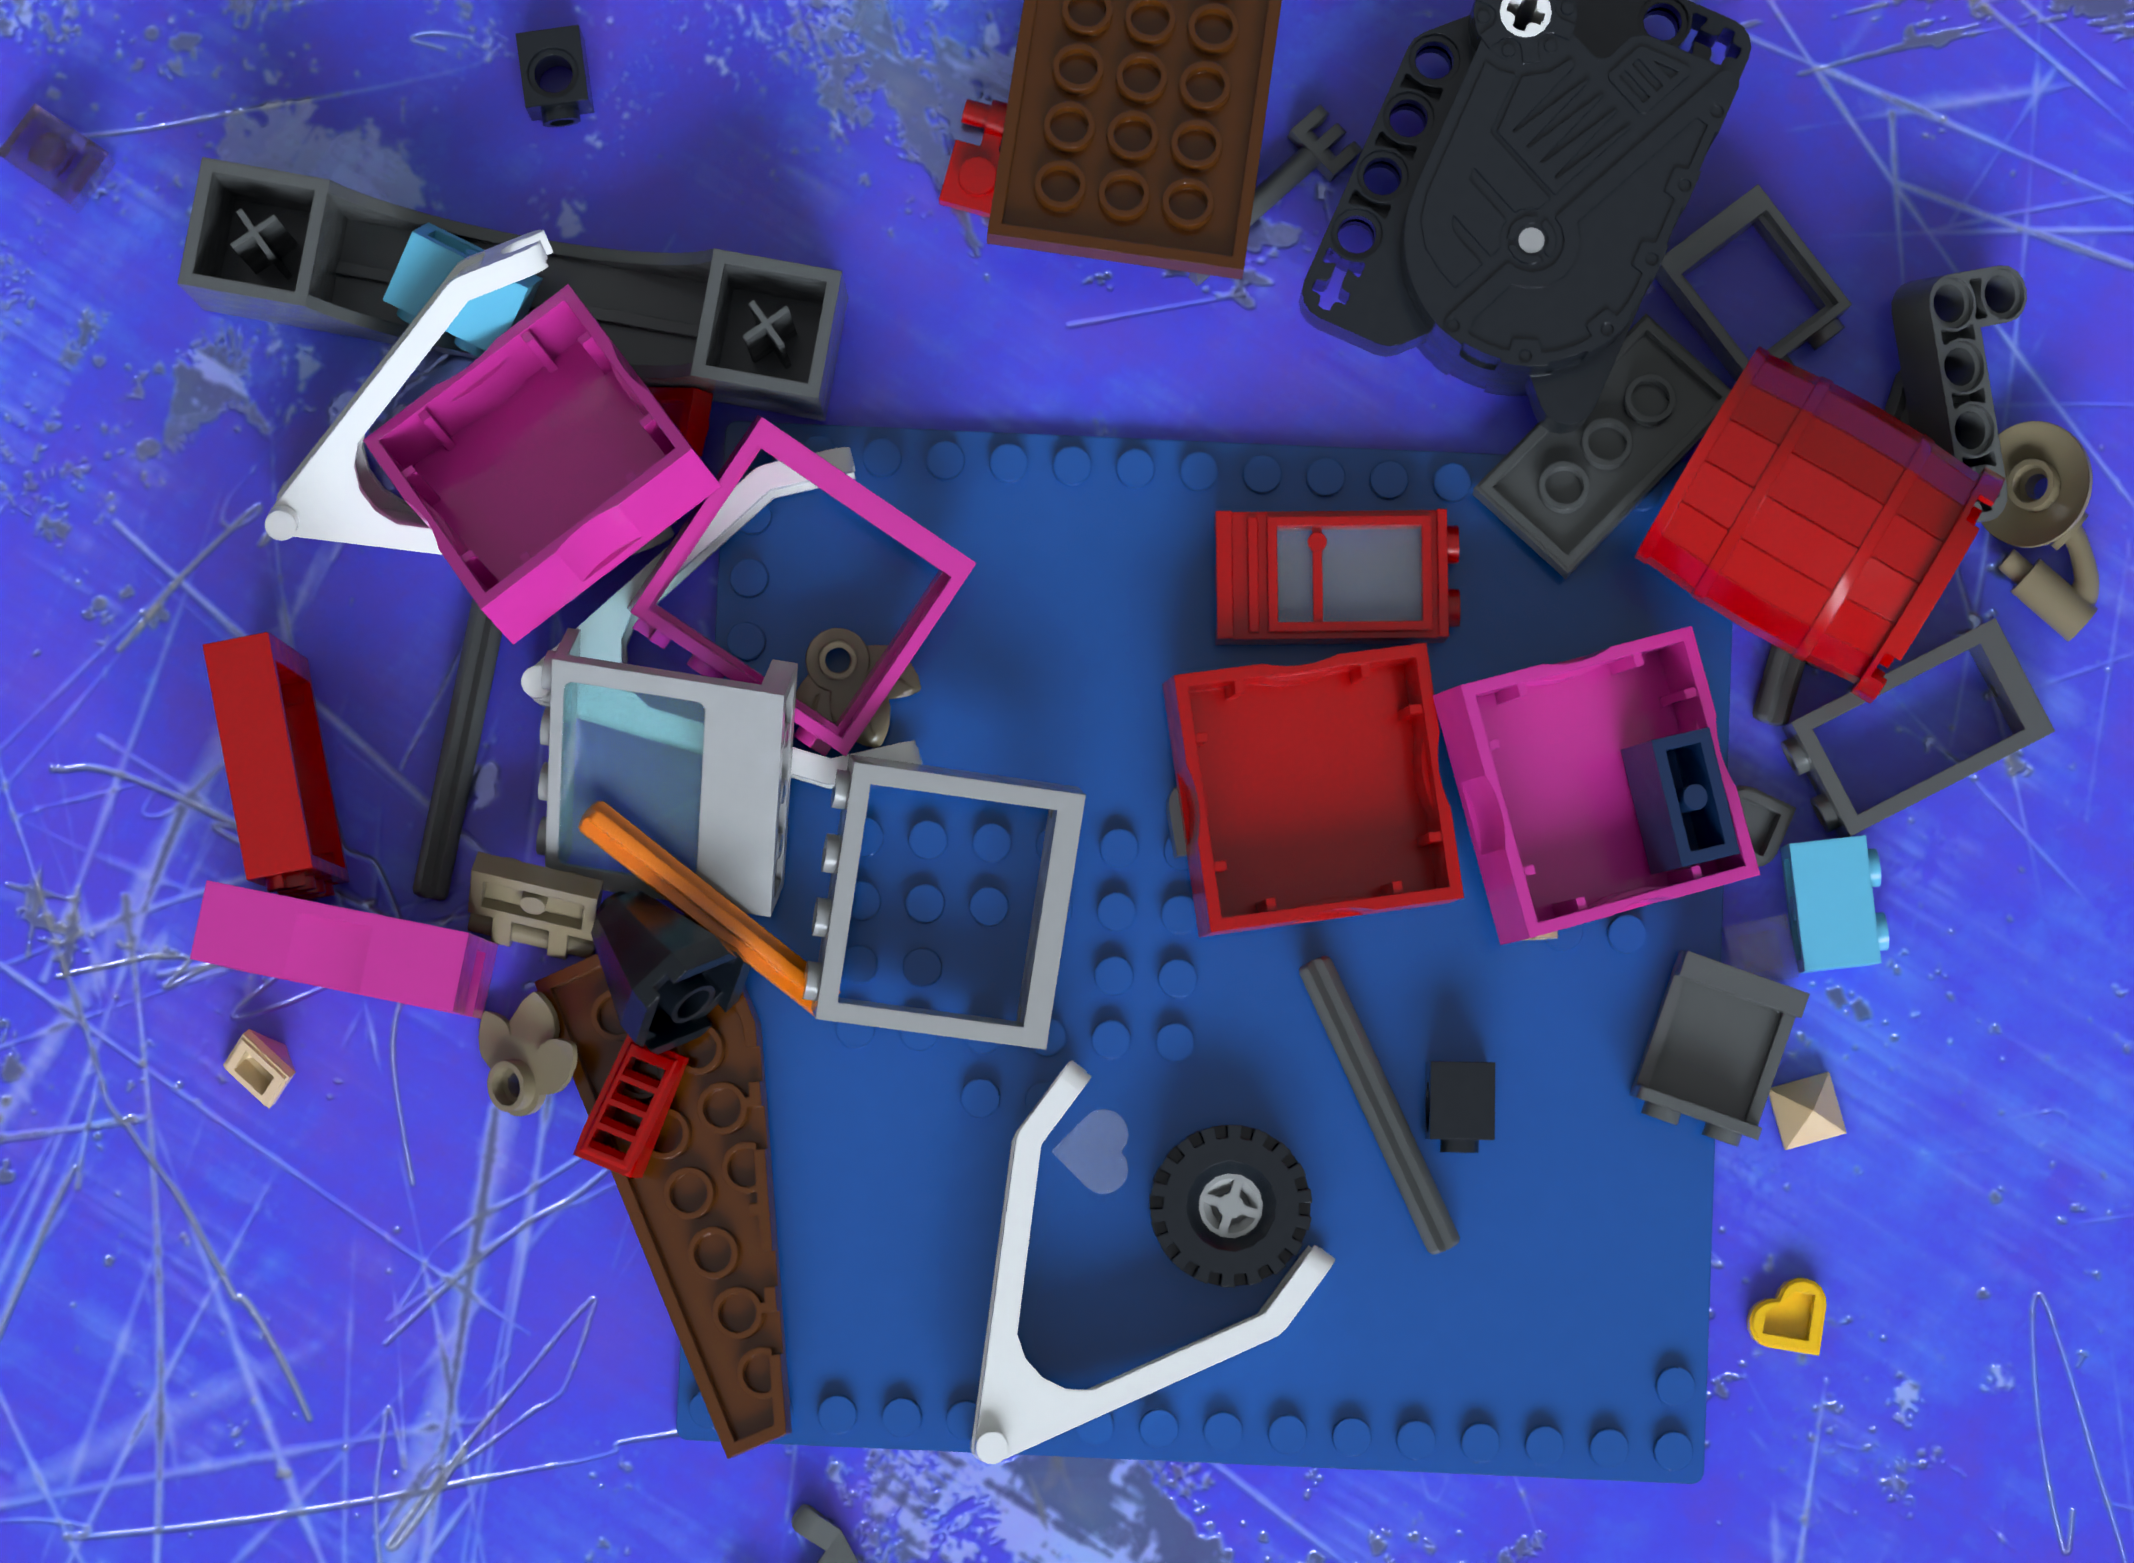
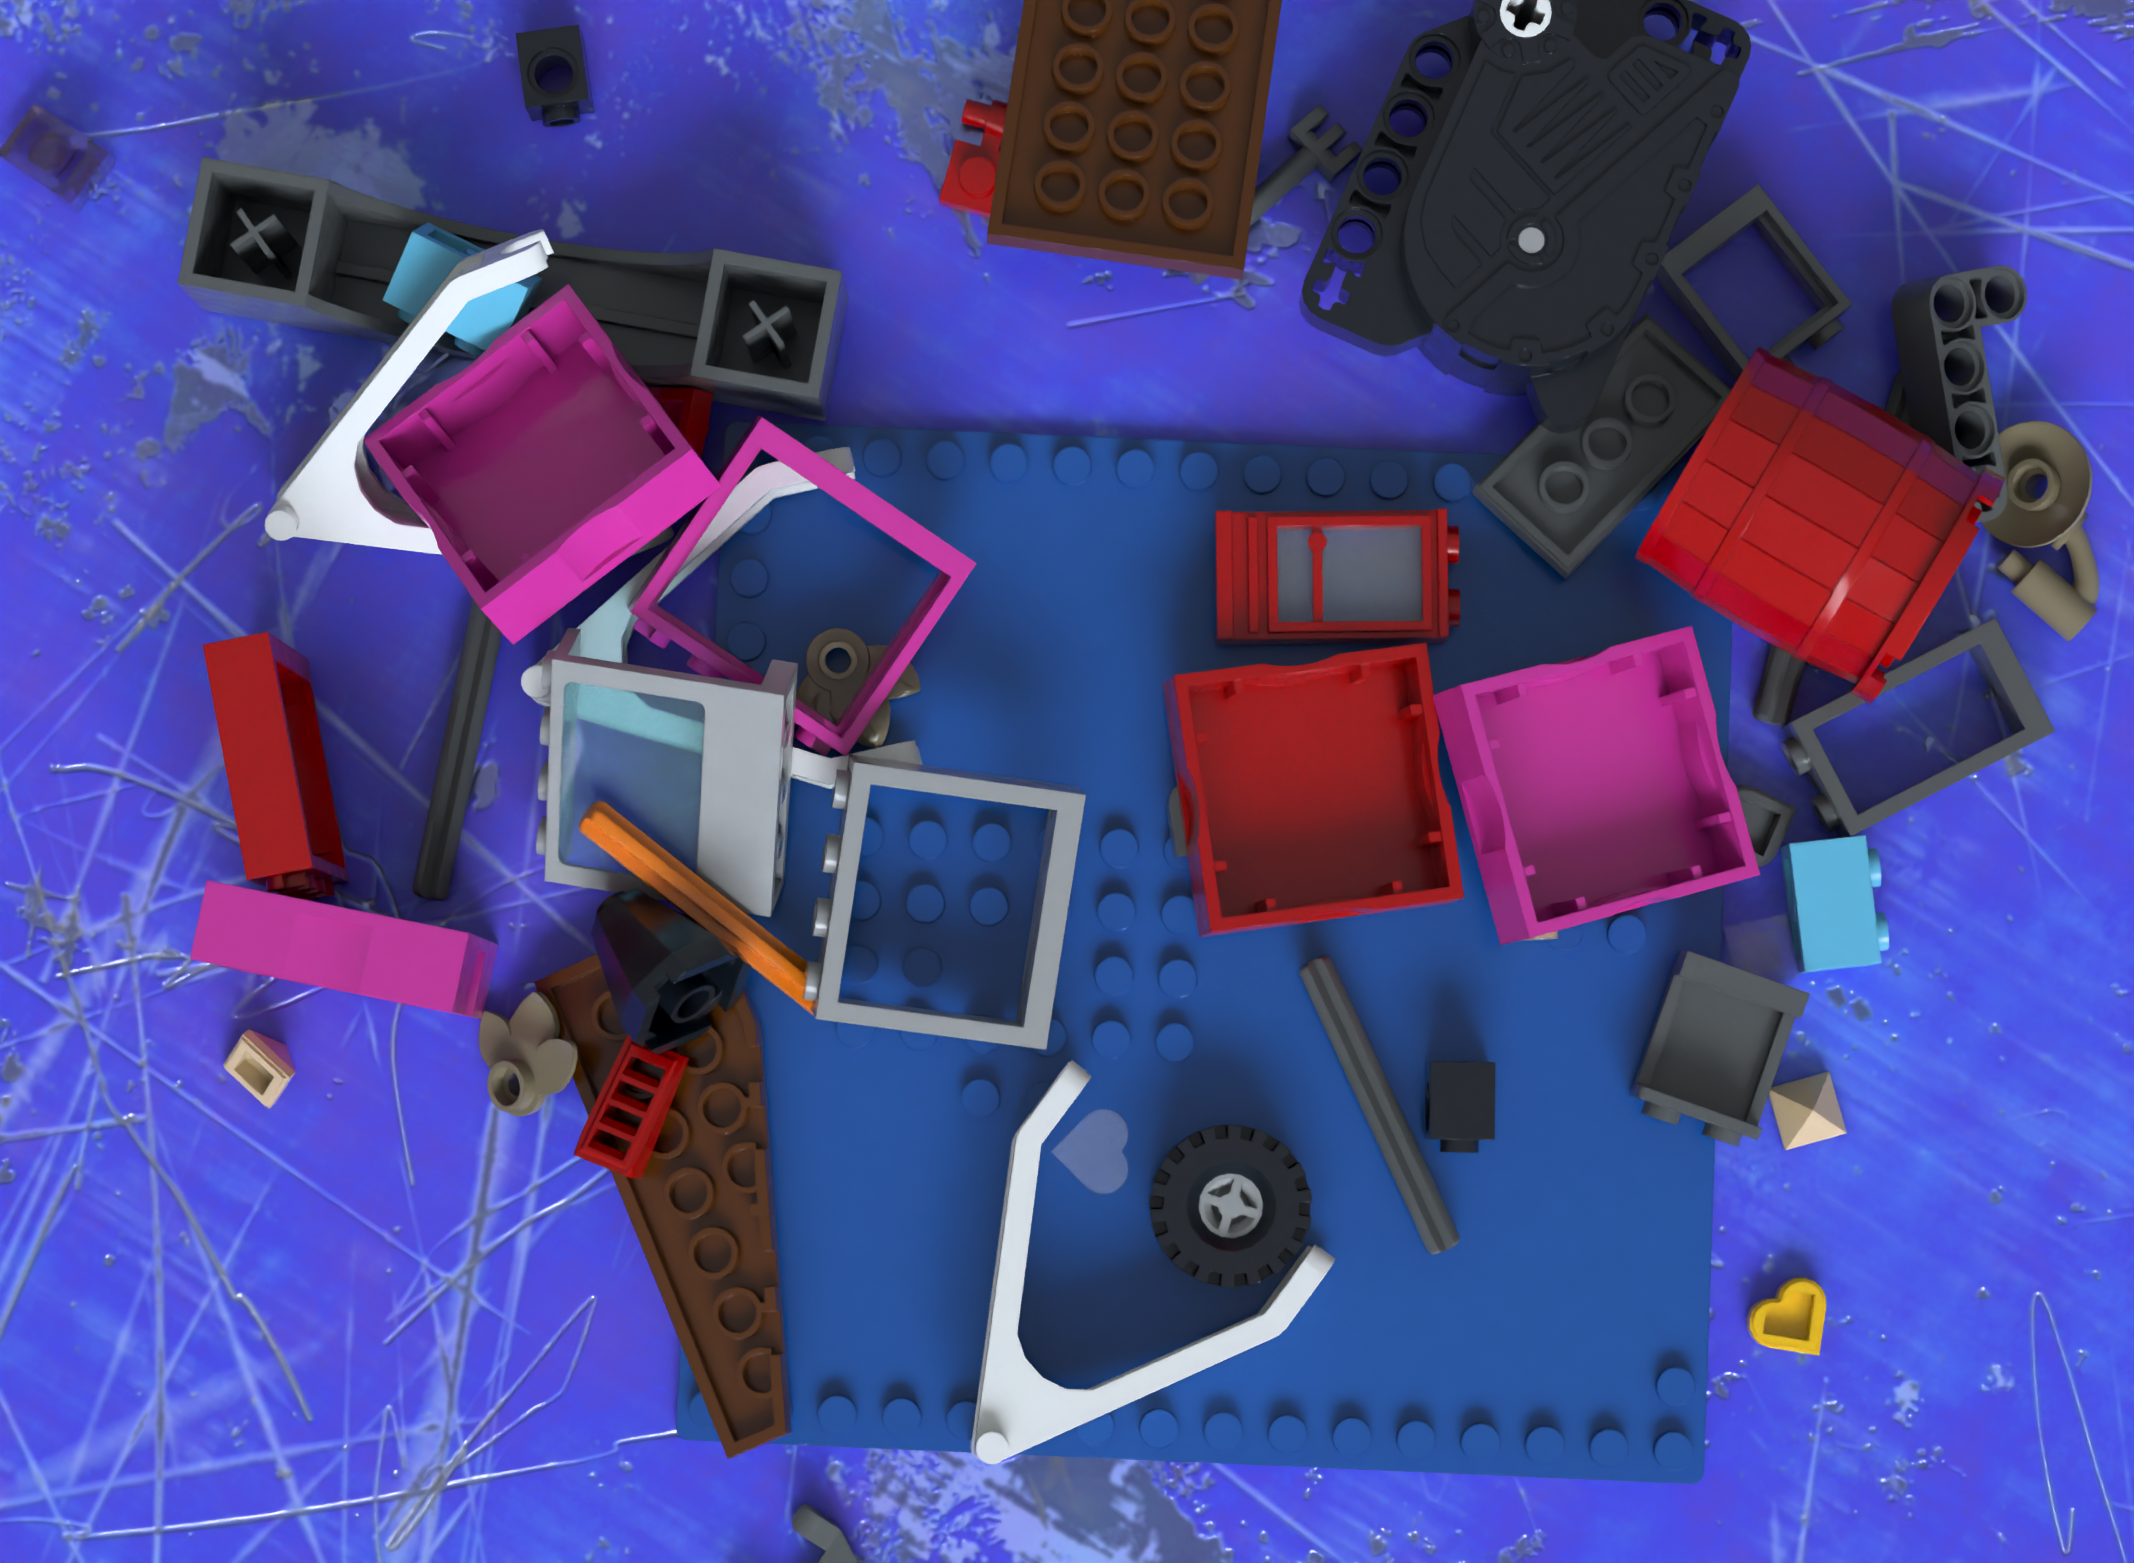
(533, 905): dark tan plate -> none
(1680, 800): dark blue brick -> none

